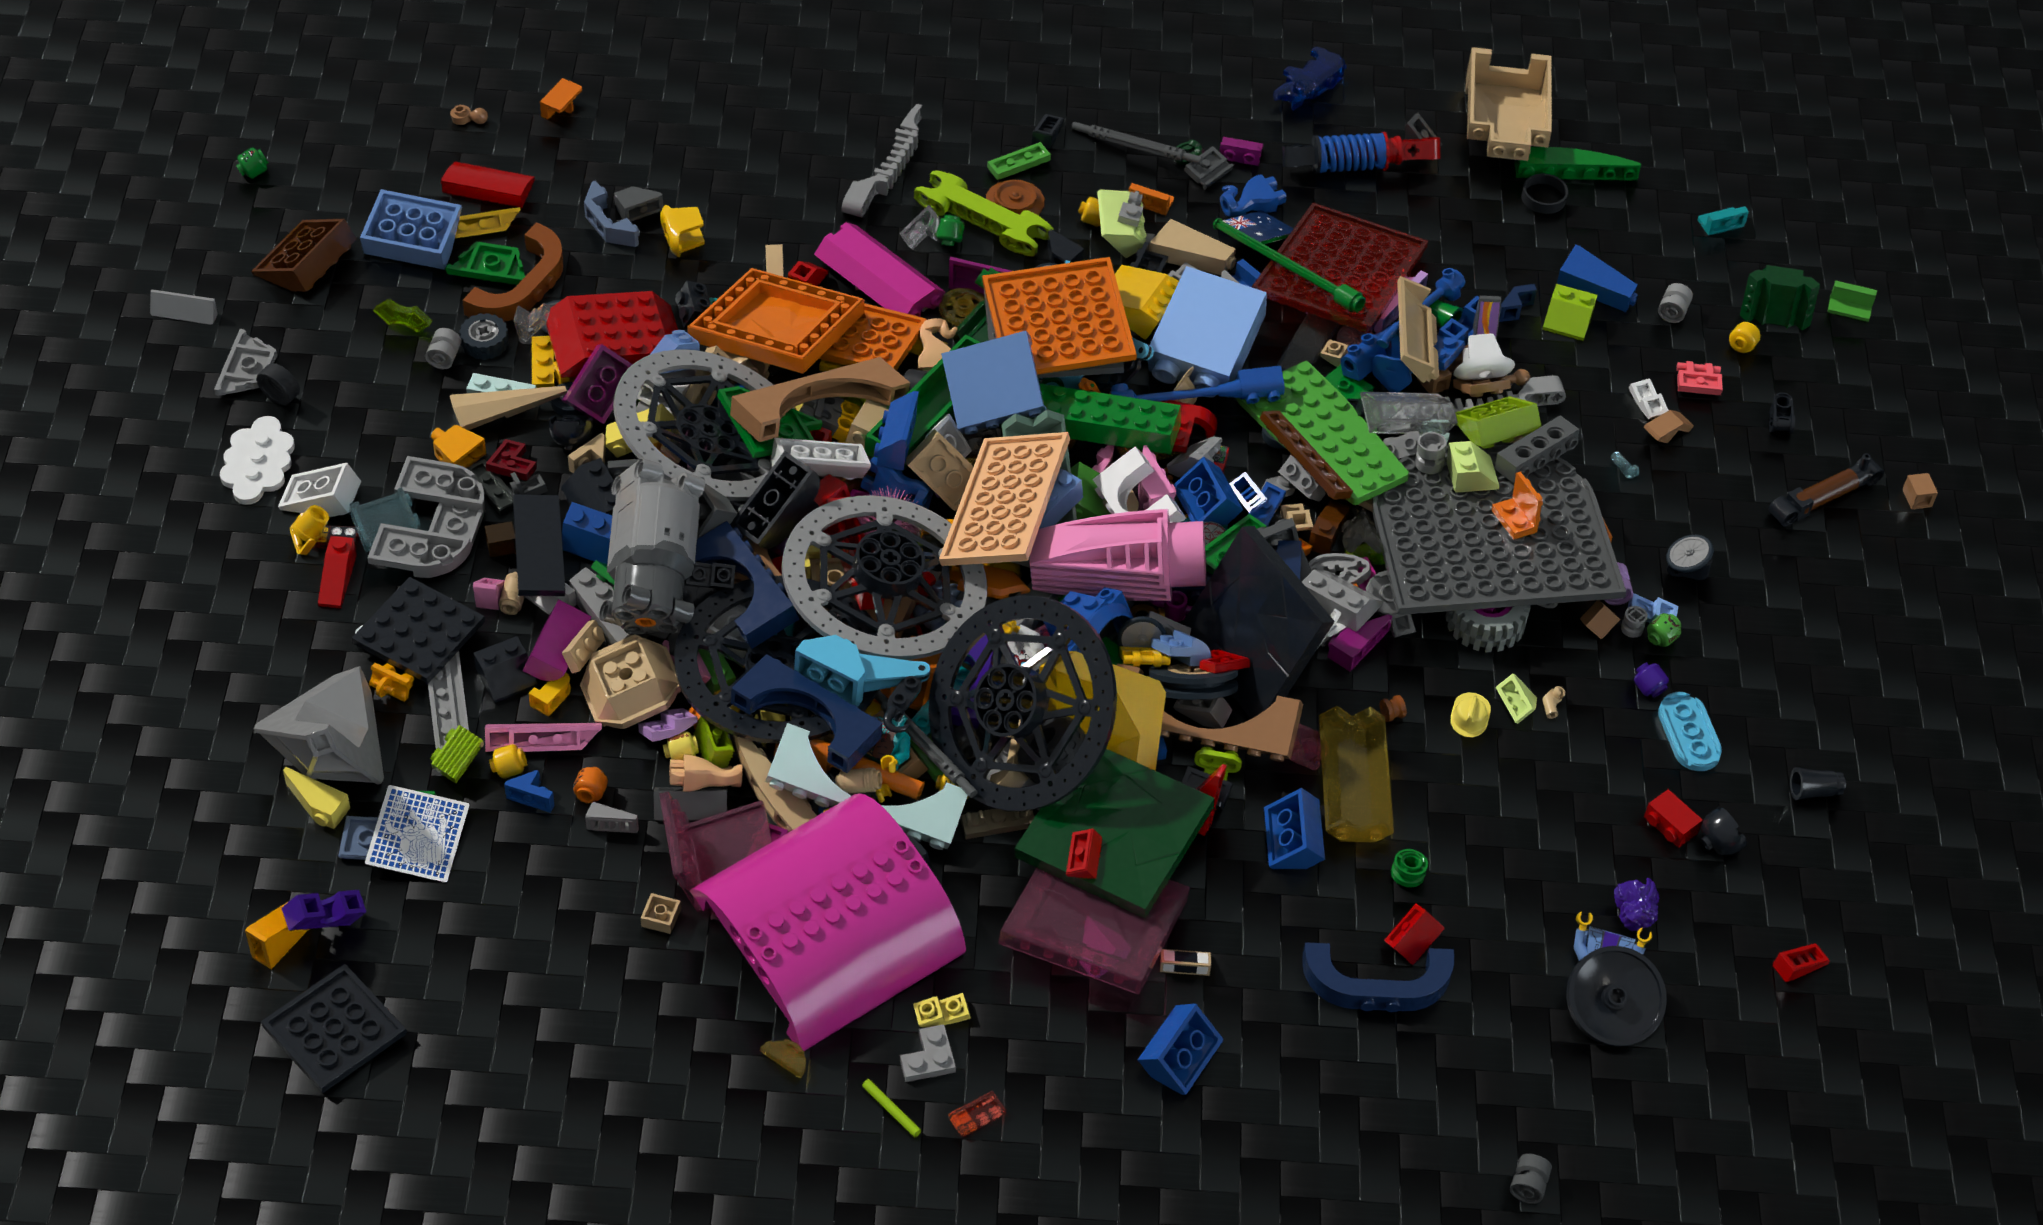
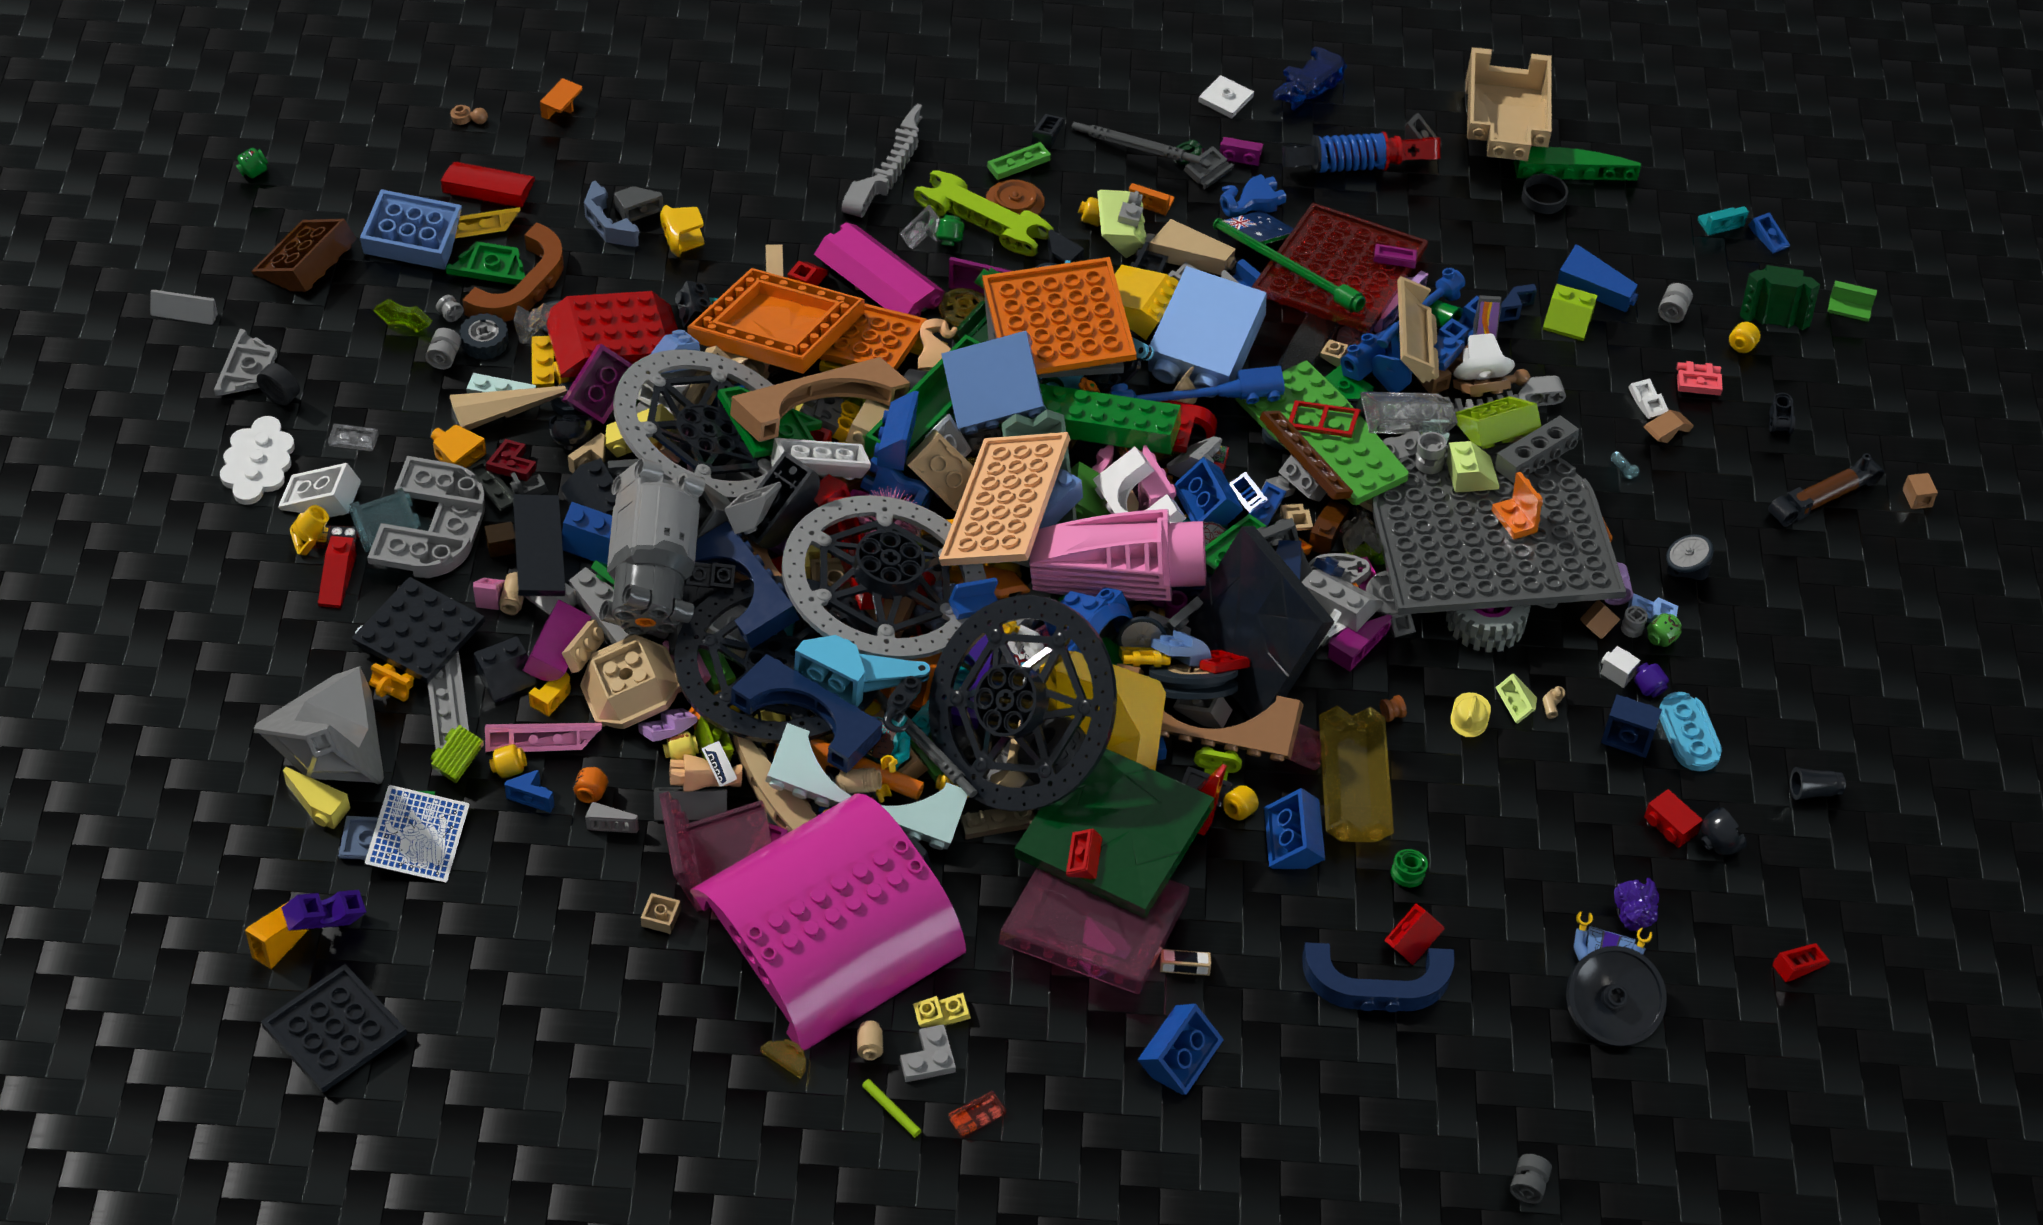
(353, 437): none -> clear plate
(449, 308): none -> light grey wheel
(719, 763): none -> white sticker
(751, 508): none -> light grey slope
(869, 1040): none -> tan brick
(972, 596): none -> blue panel
(1180, 619): none -> dark grey plate
(1226, 96): none -> white plate
(1240, 802): none -> yellow head
(1326, 408): none -> red window
(1329, 566): none -> dark blue plate
(1395, 256): none -> magenta tile
(1619, 666): none -> white brick
(1631, 726): none -> dark blue brick
(1769, 233): none -> blue slope

